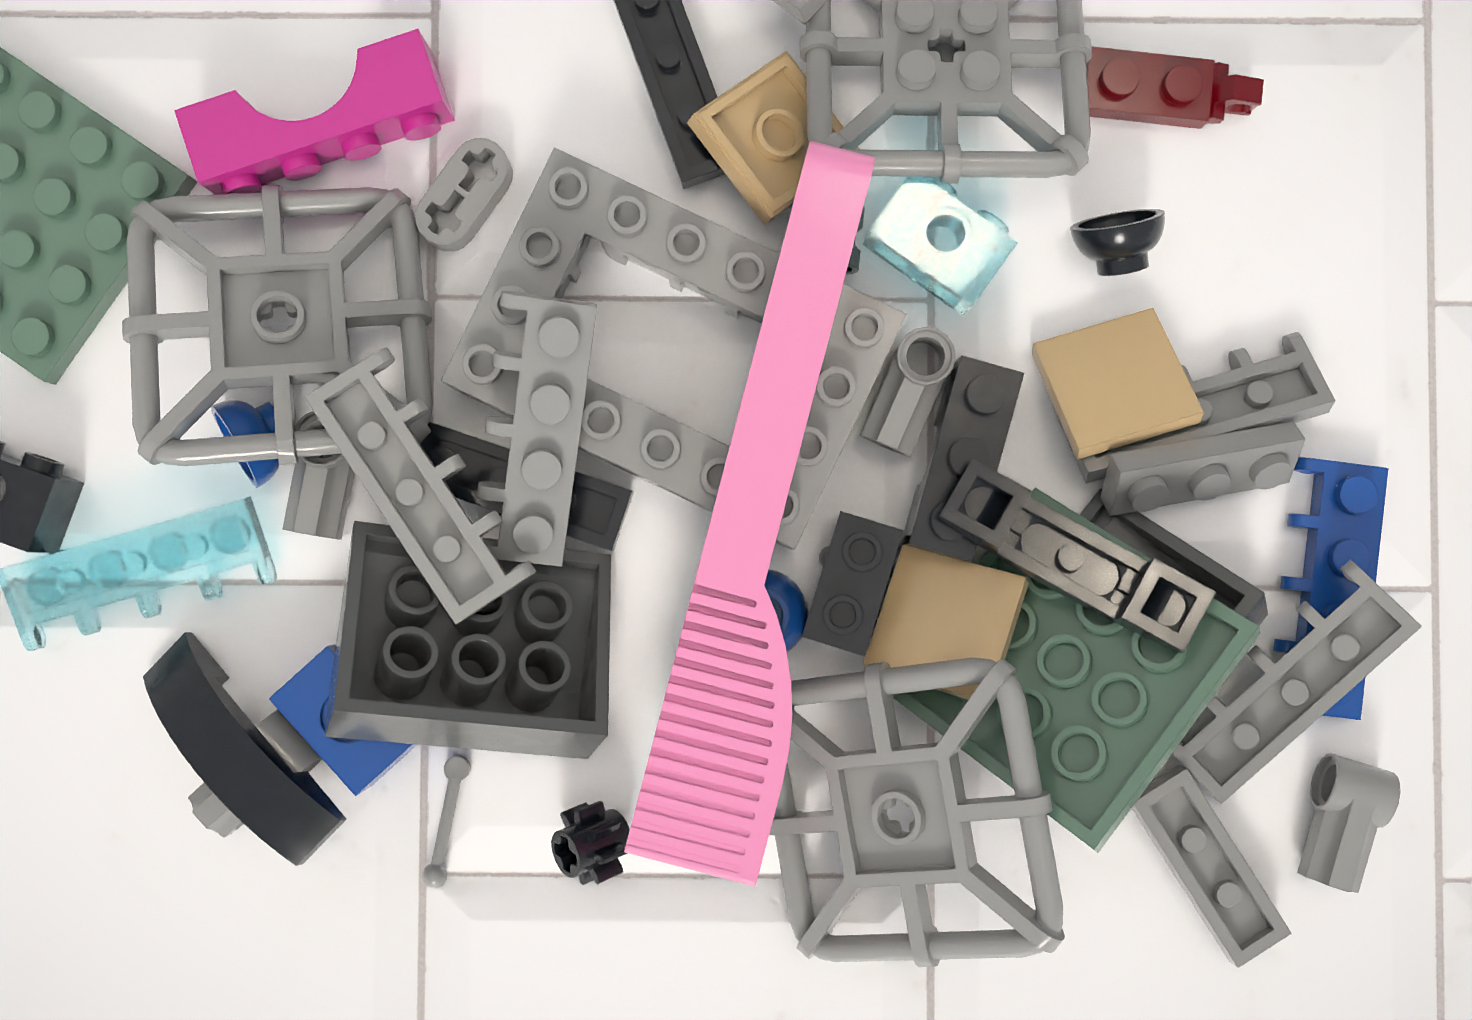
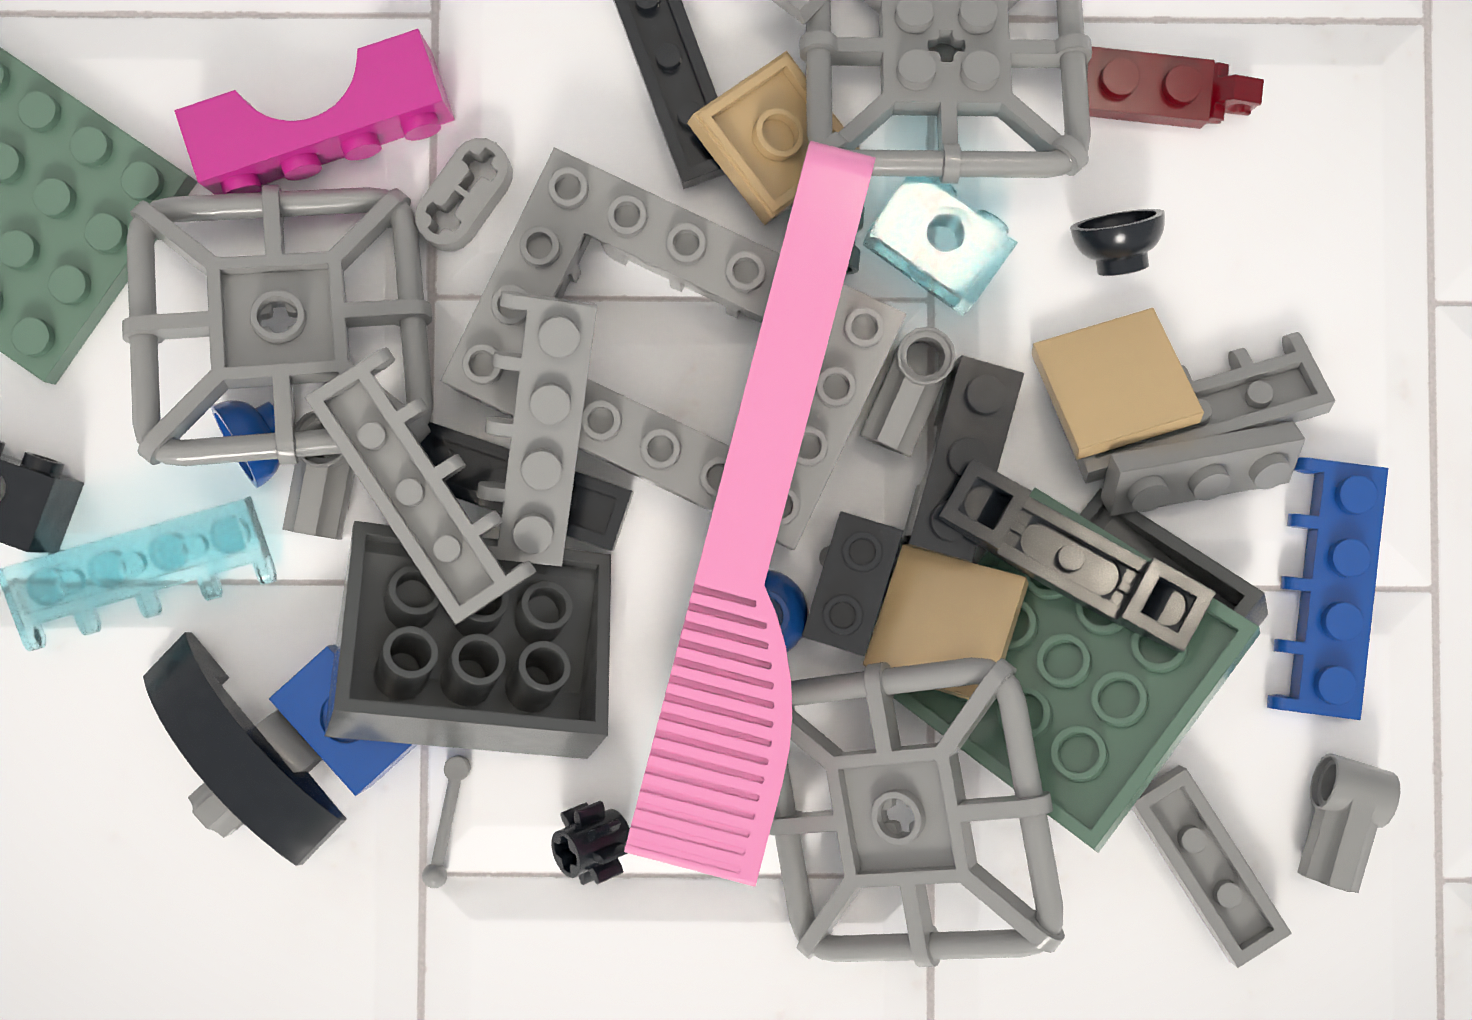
(1297, 687): light grey hinge -> none

